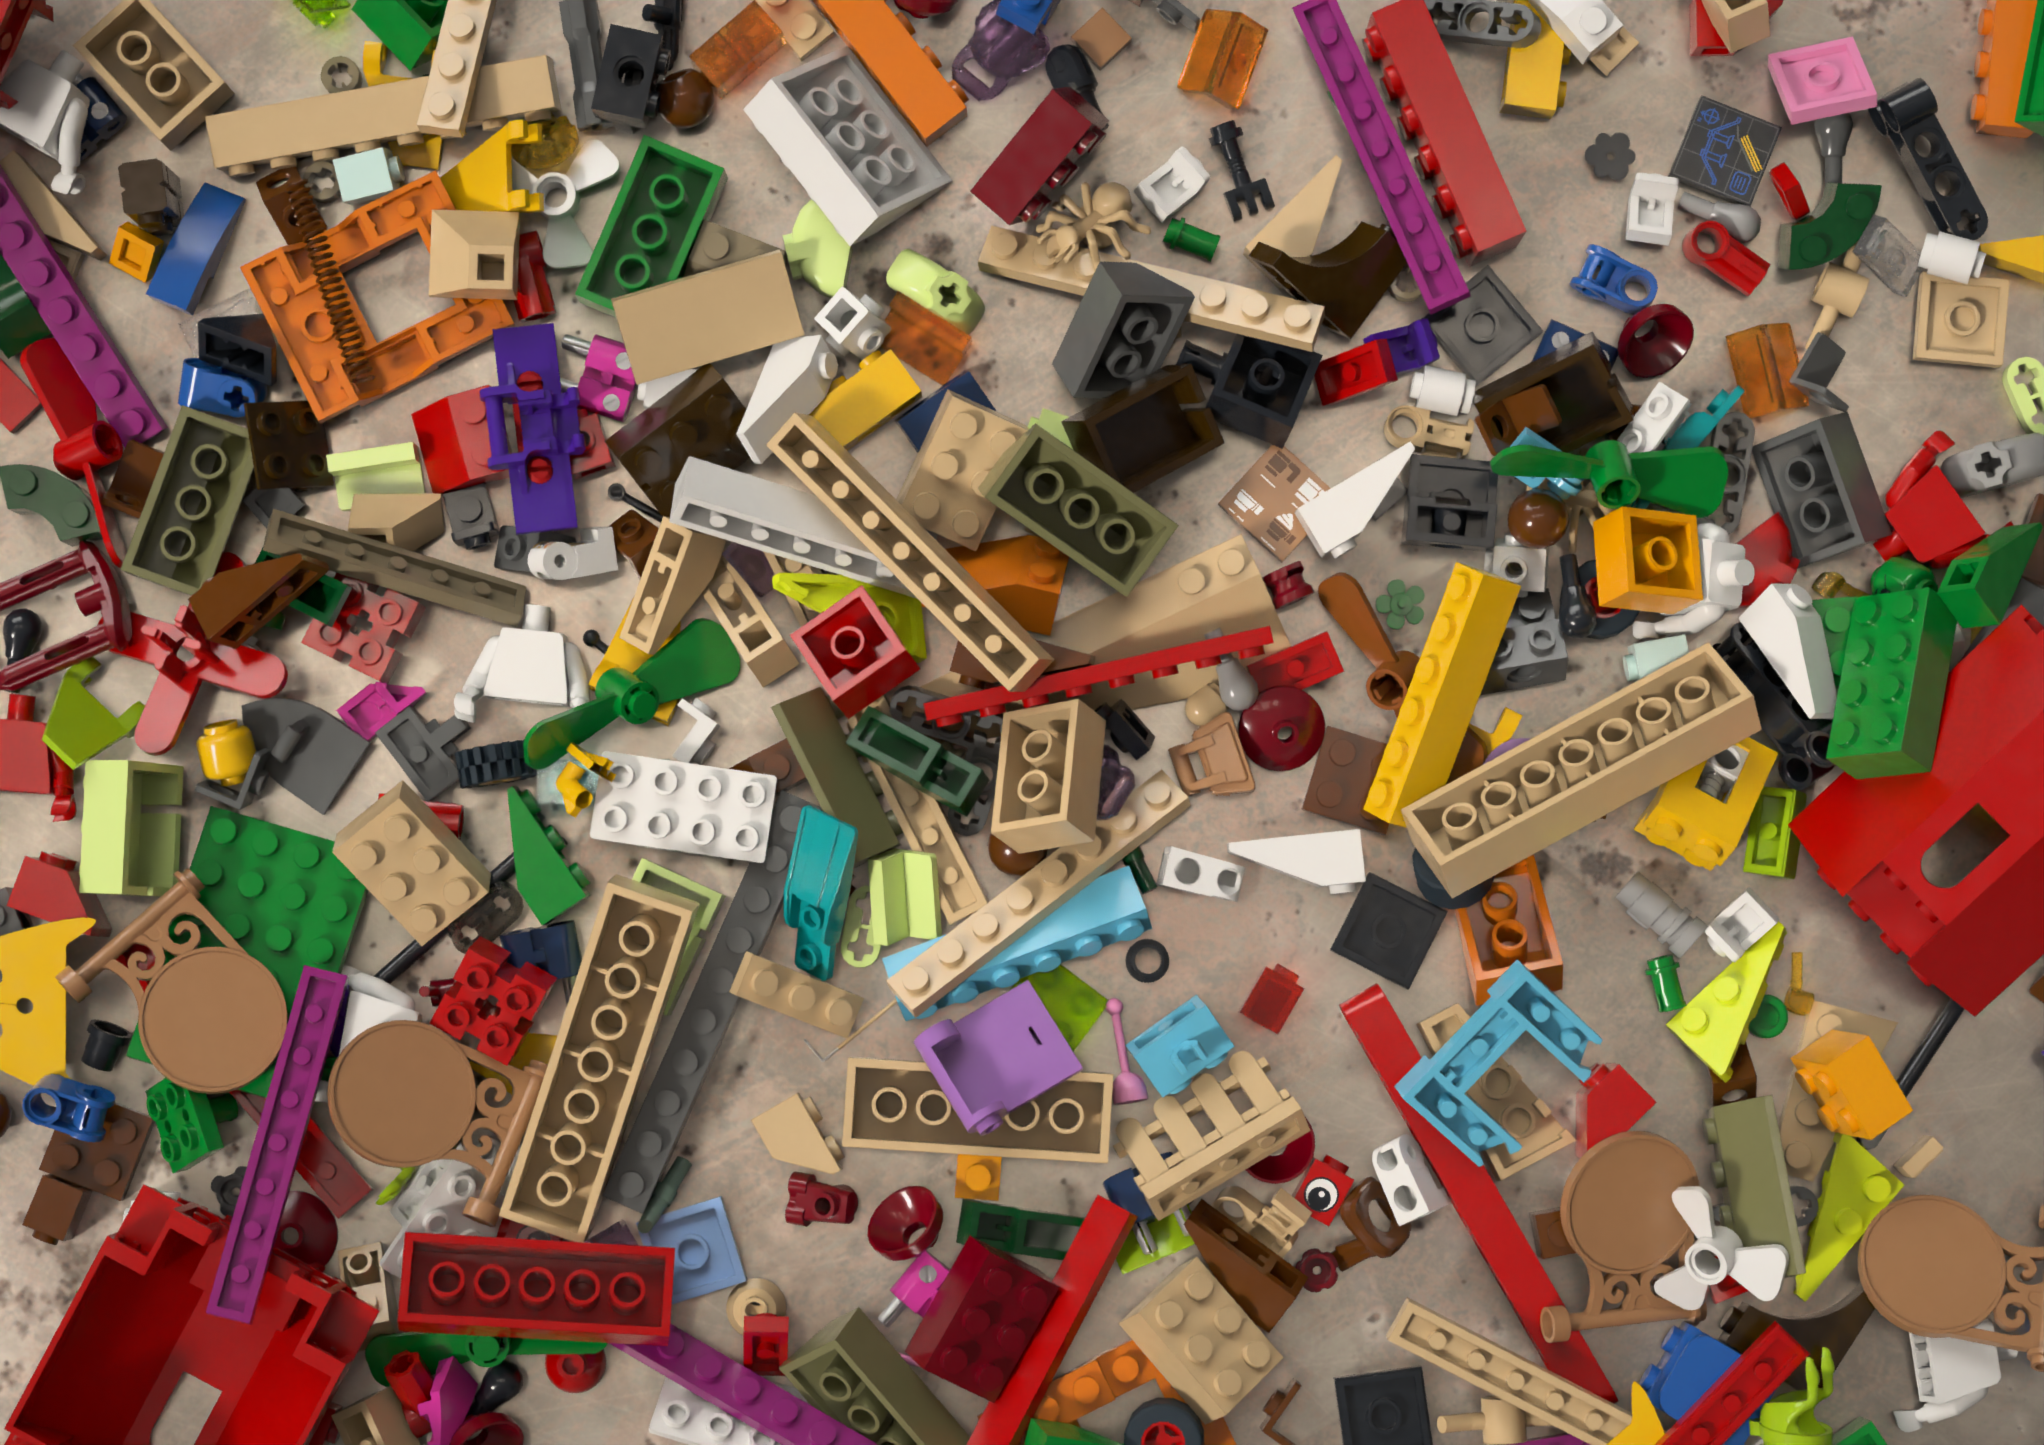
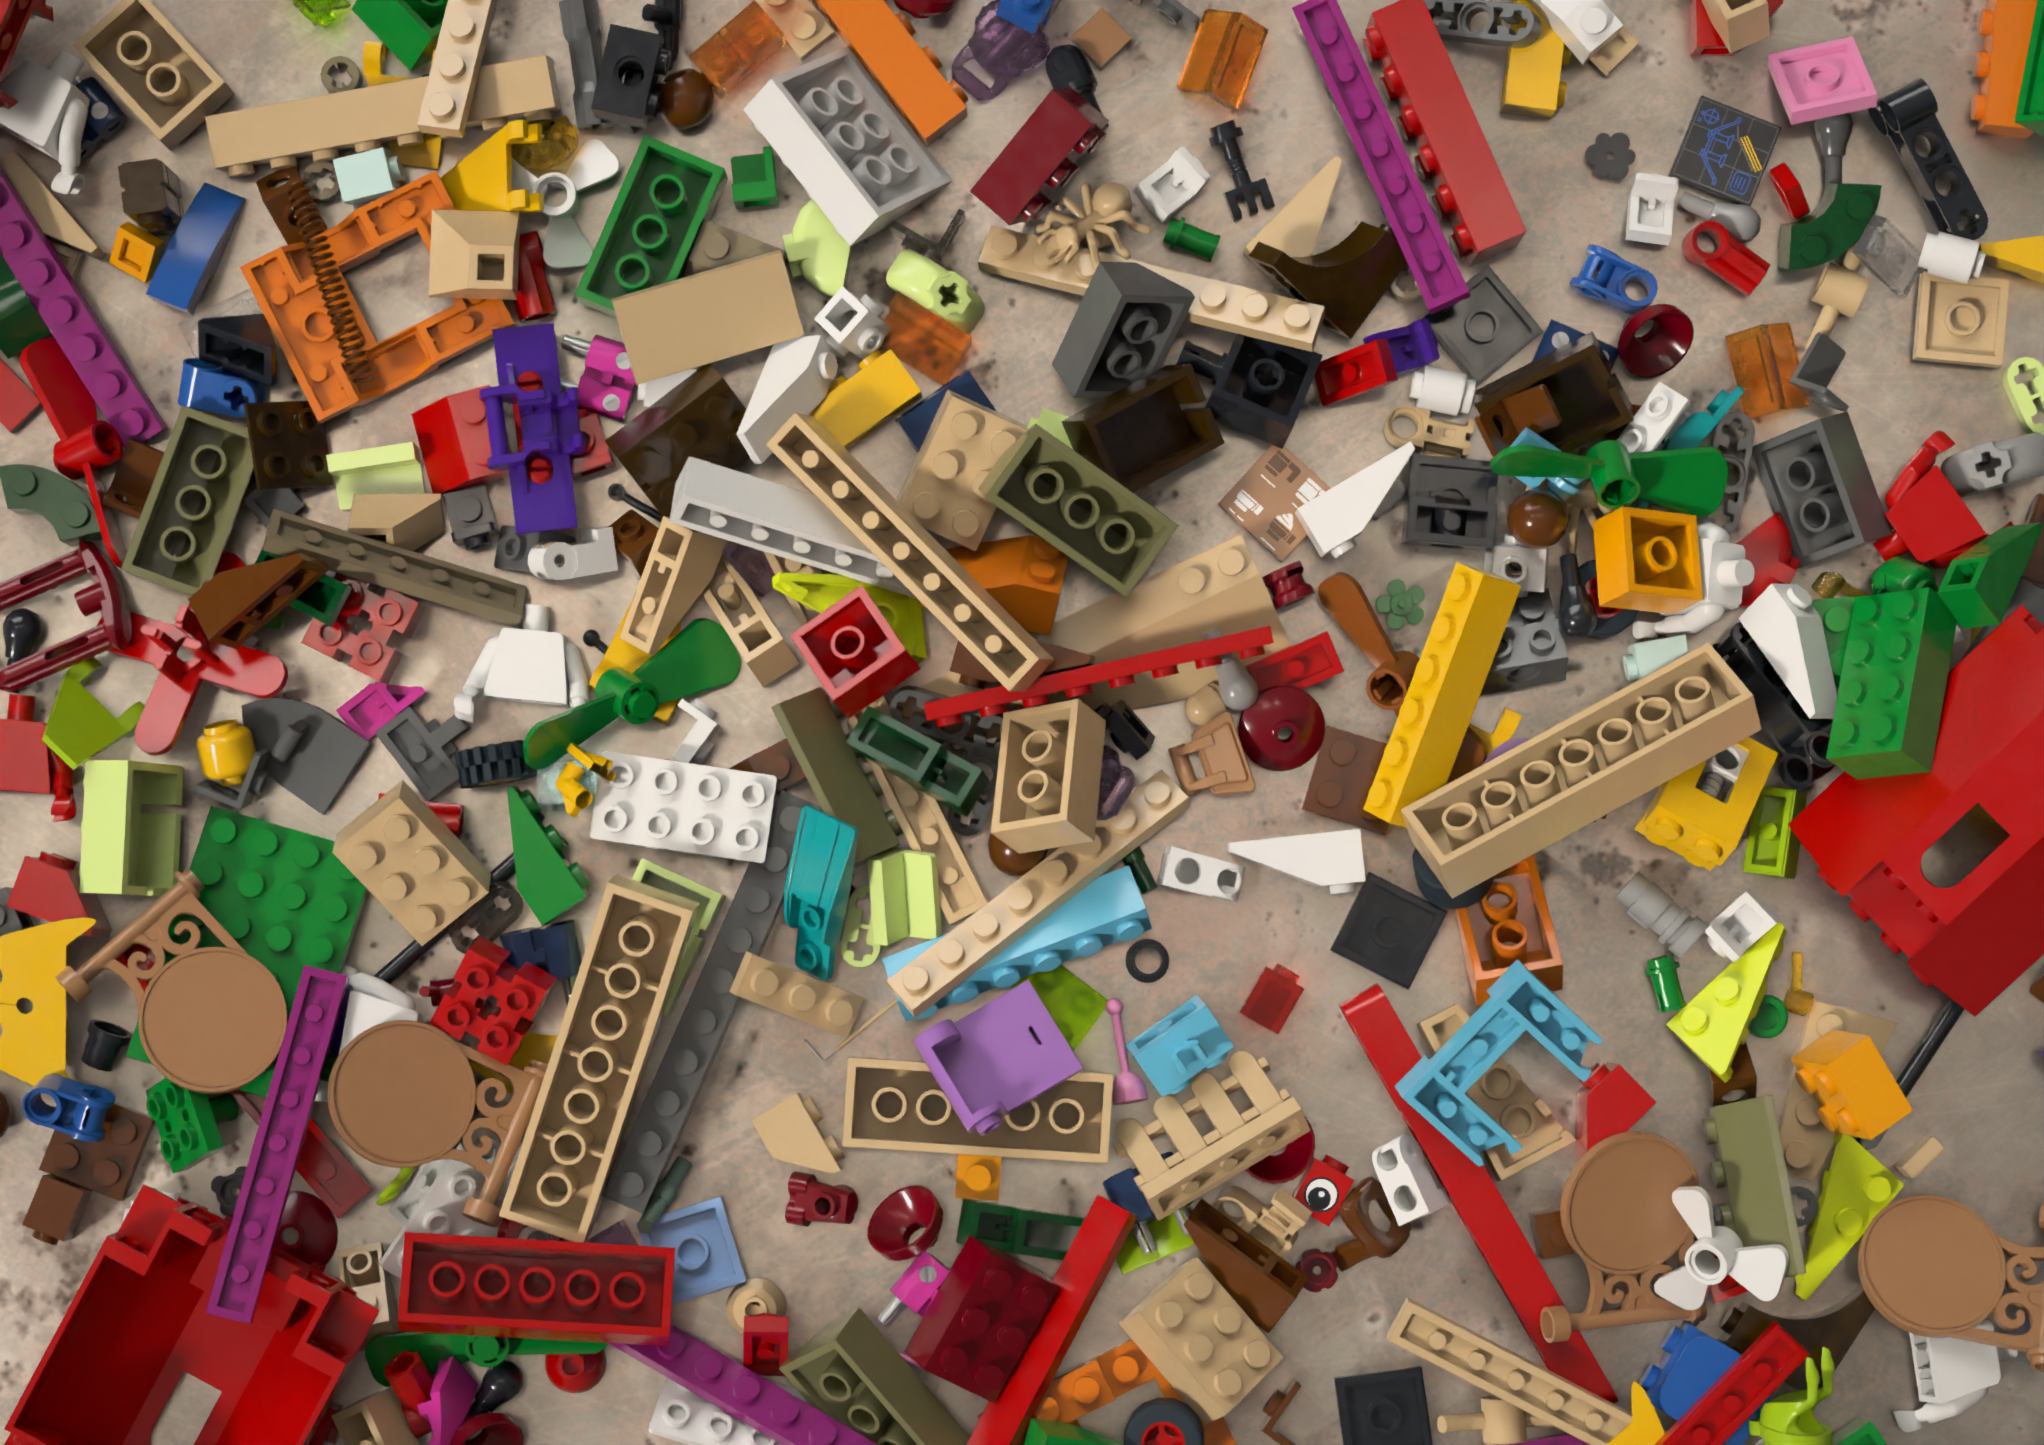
(754, 180): none -> green panel
(922, 245): none -> clear smoke bracket

